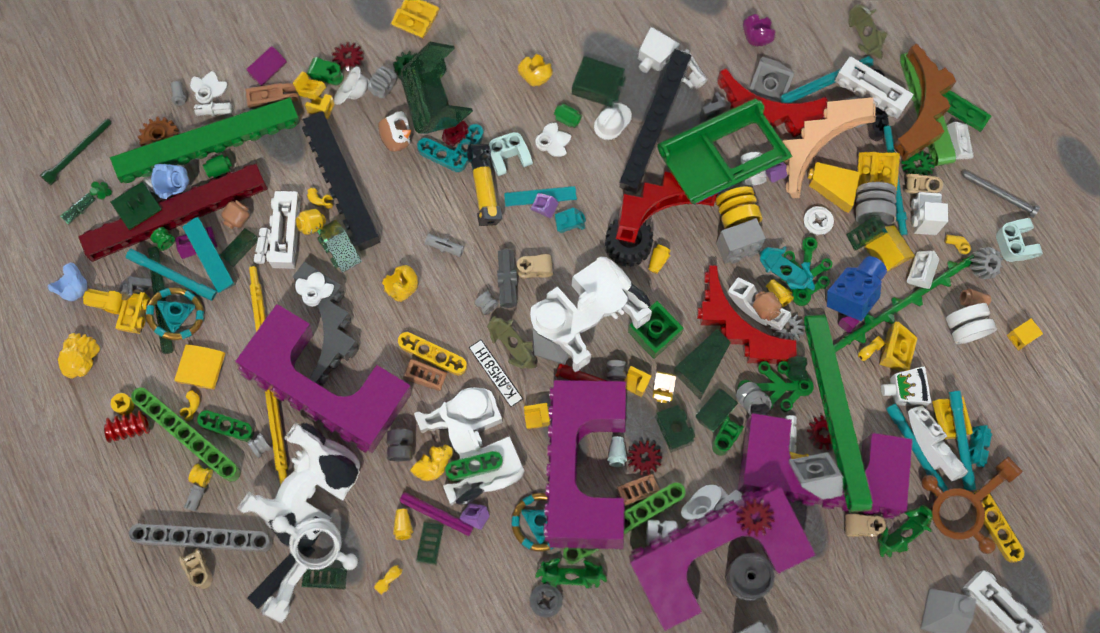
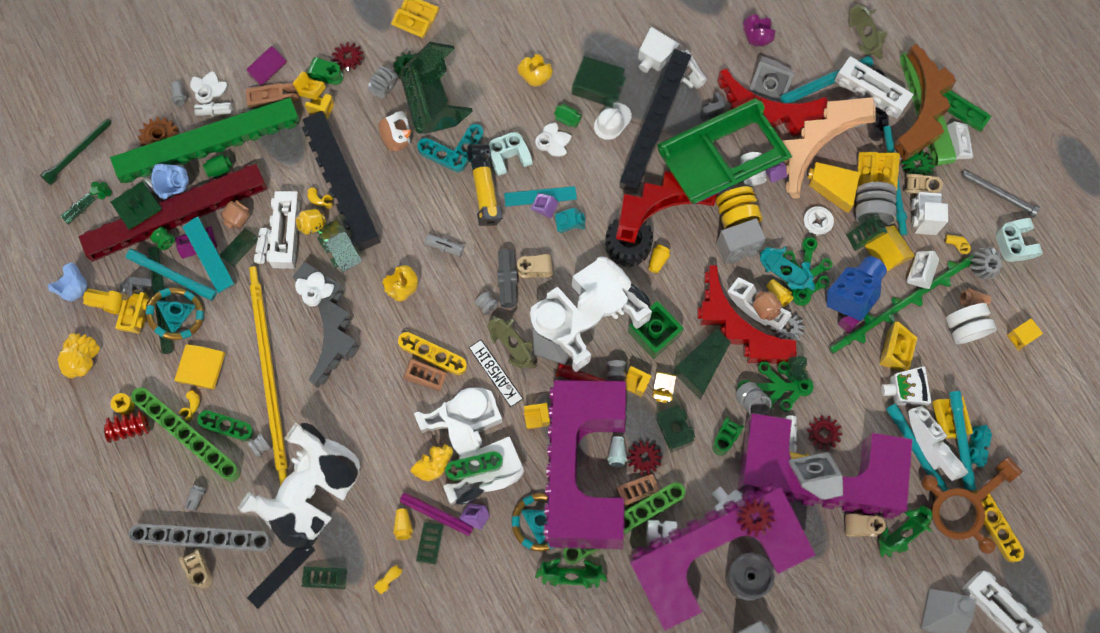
(200, 475): yellow wheel -> none
(278, 607): white piece -> none
(352, 87): white piece -> none
(358, 417): magenta arch -> none
(399, 445): flat silver wheel -> none
(448, 134): dark red gear -> none
(549, 591): flat silver gear -> none
(702, 502): white piece -> none
(716, 410): clear green slope -> none
(837, 414): green beam -> none
(867, 351): yellow arm -> none

